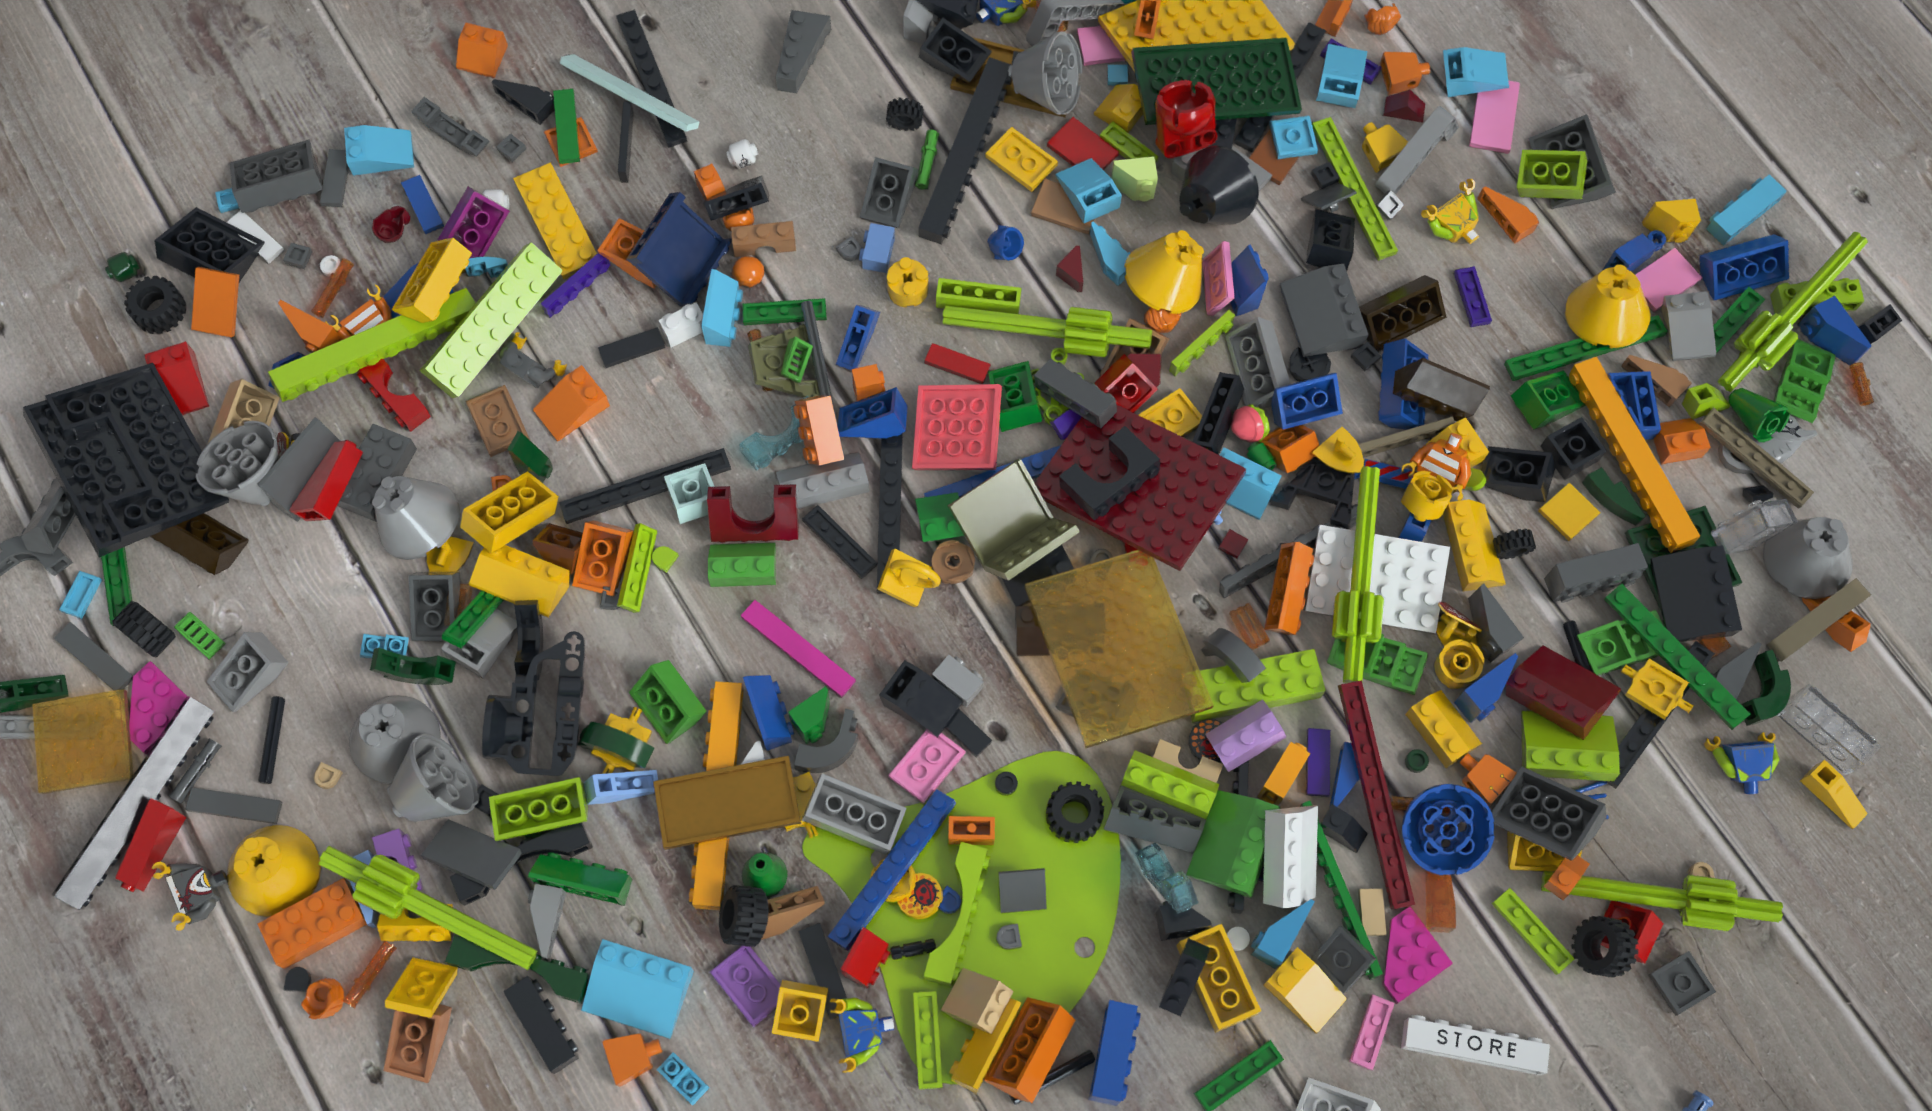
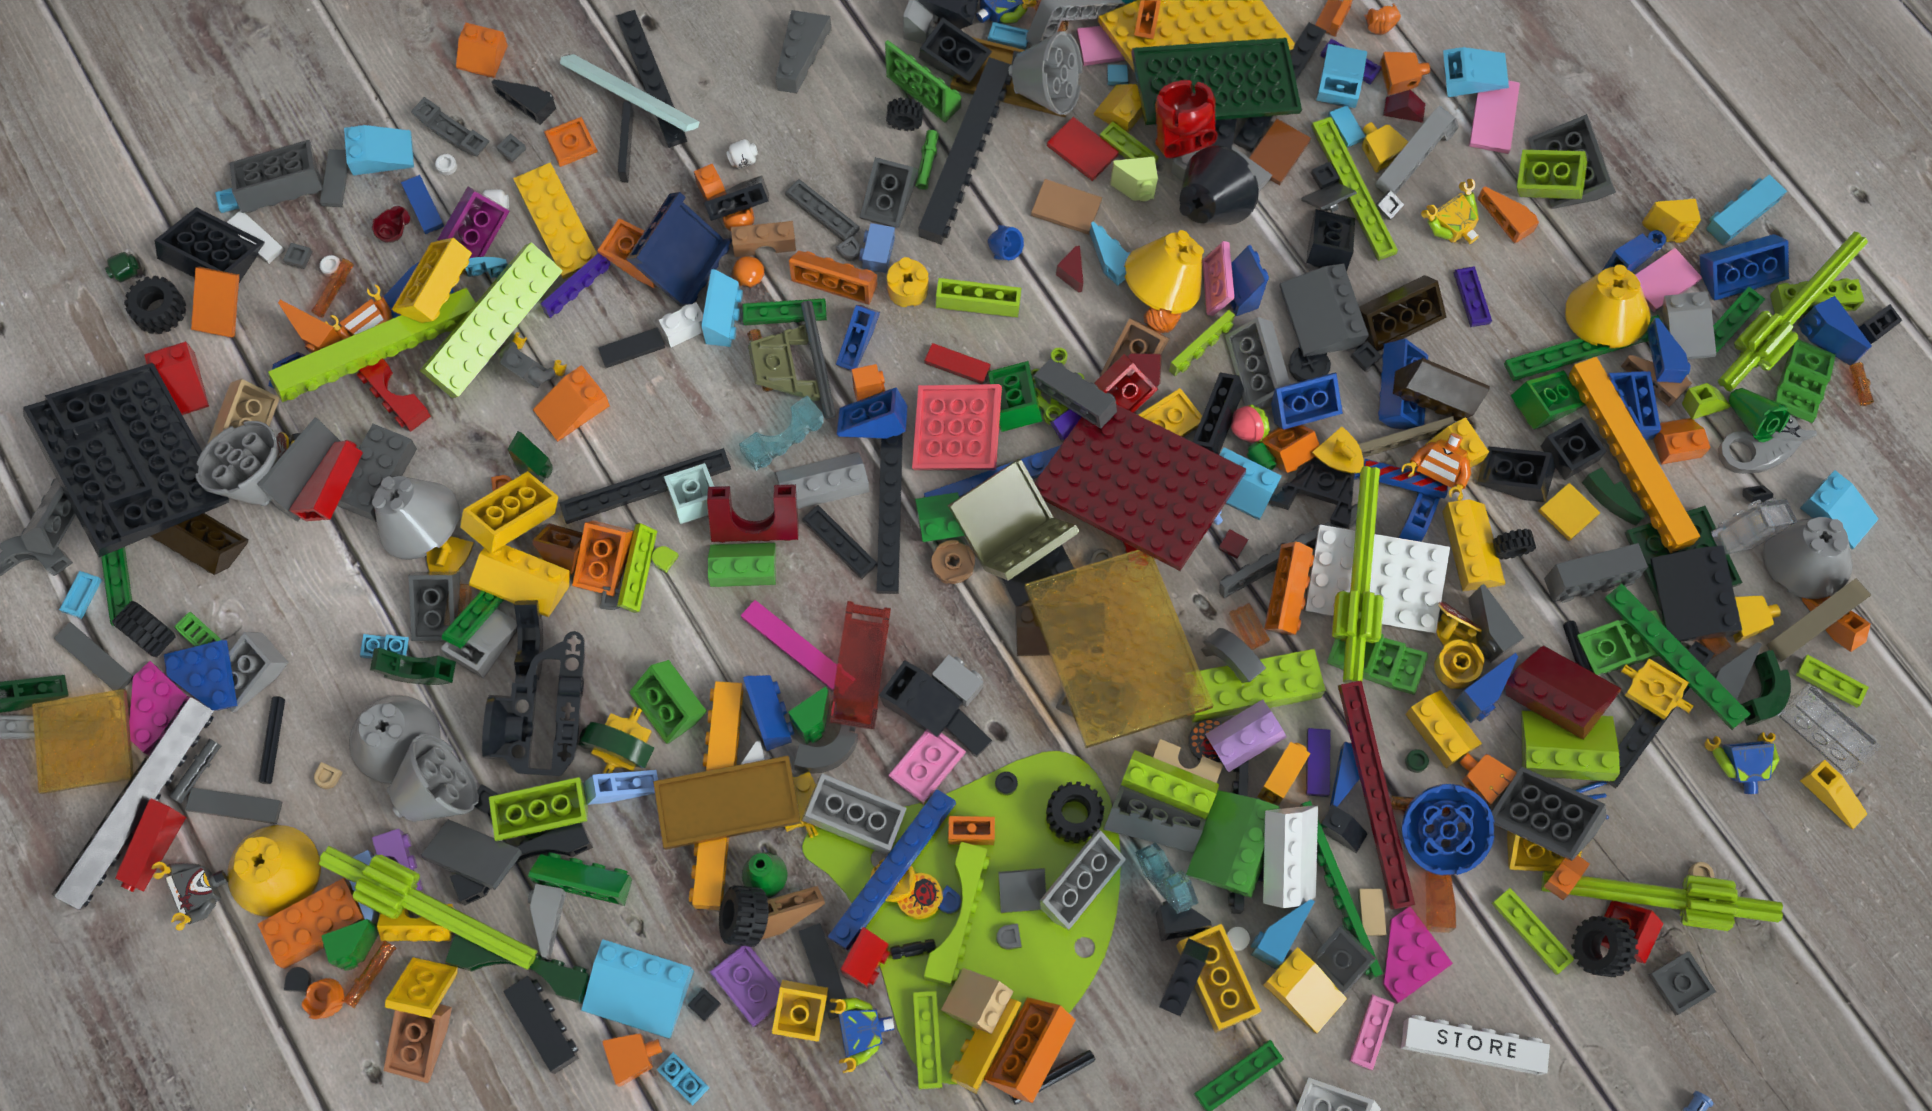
(204, 673): none -> blue plate
(350, 944): none -> green slope
(446, 164): none -> white tile
(496, 419): medium nougat tile -> none
(566, 126): green tile -> none
(704, 1004): none -> black tile
(805, 349): bright green slope -> none
(818, 430): brick -> none
(822, 210): none -> dark grey tile
(833, 276): none -> orange slope
(859, 668): none -> clear red windscreen
(906, 578): yellow tile -> none
(921, 83): none -> bright green slope
(1008, 35): none -> medium azure tile
(1021, 159): yellow plate -> none
(1082, 881): none -> light grey slope
(1083, 331): lime axle -> none
(1090, 190): medium azure slope -> none
(1099, 497): black arch -> none
(1113, 1053): blue brick -> none
(1293, 137): medium azure tile -> none
(1347, 126): none -> medium azure tile
(1427, 496): yellow brick -> none
(1476, 480): lime tile -> none
(1667, 355): none -> blue slope
(1754, 616): none -> yellow torso
(1756, 458): dark tan tile -> none
(1832, 681): none -> lime plate
(1841, 500): none -> medium azure slope

